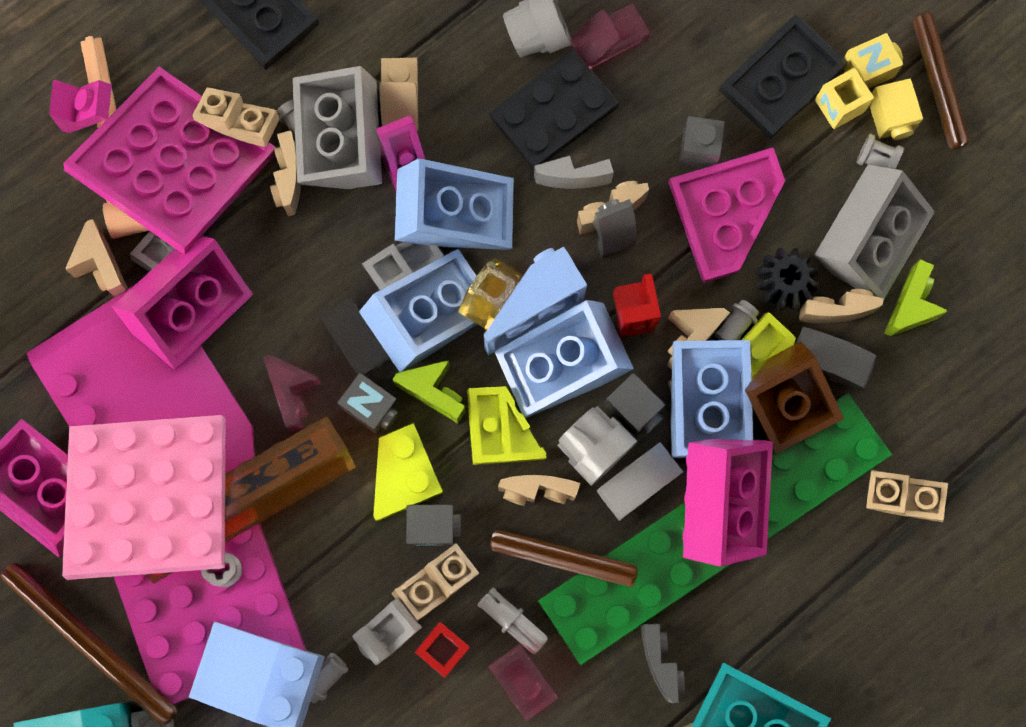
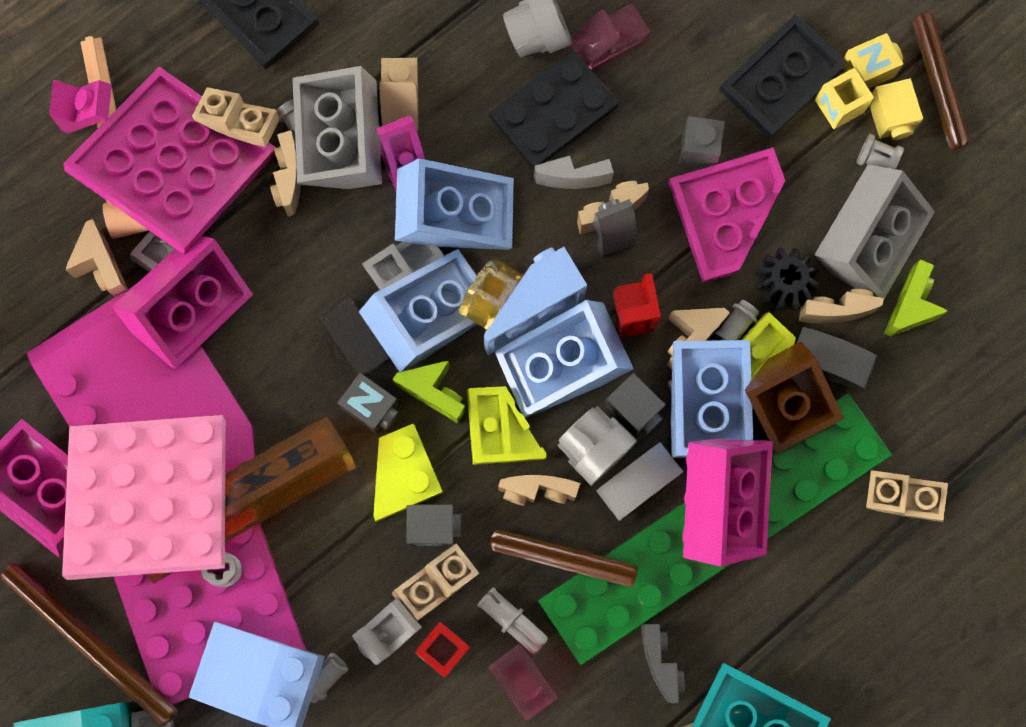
(285, 382): clear pink slope -> none

